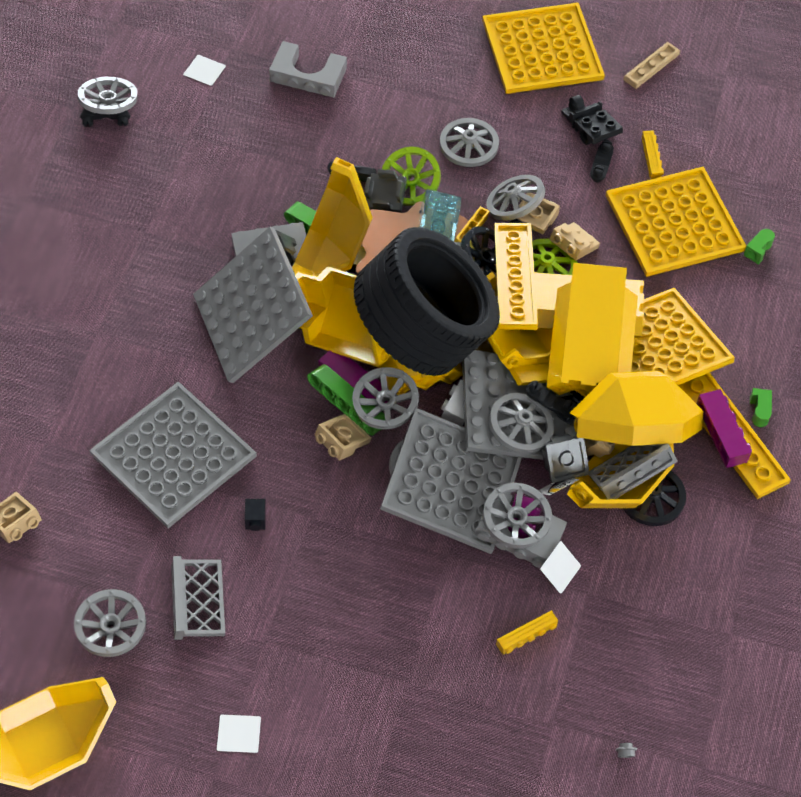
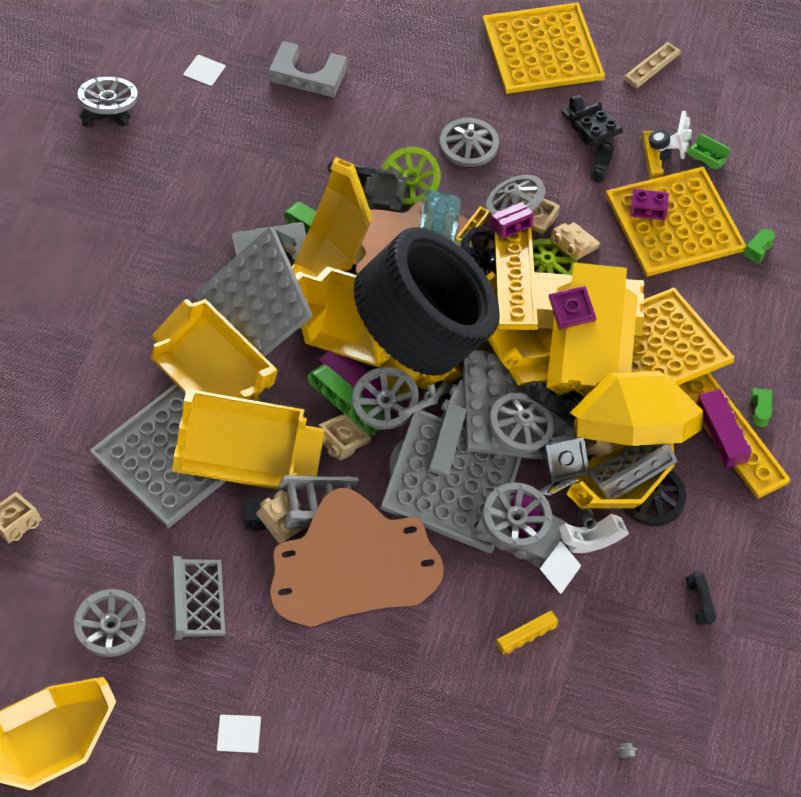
(209, 355): none -> yellow panel
(245, 440): none -> yellow panel
(273, 515): none -> tan plate
(302, 519): none -> light grey fence
(353, 563): none -> nougat piece
(432, 399): none -> light grey piece
(447, 440): none -> light grey tile
(511, 220): none -> magenta brick
(572, 307): none -> magenta tile
(586, 516): none -> dark grey pin
(602, 535): none -> white arch
(649, 204): none -> magenta brick
(665, 143): none -> plate
(708, 614): none -> black piece
(709, 151): none -> bright green bracket

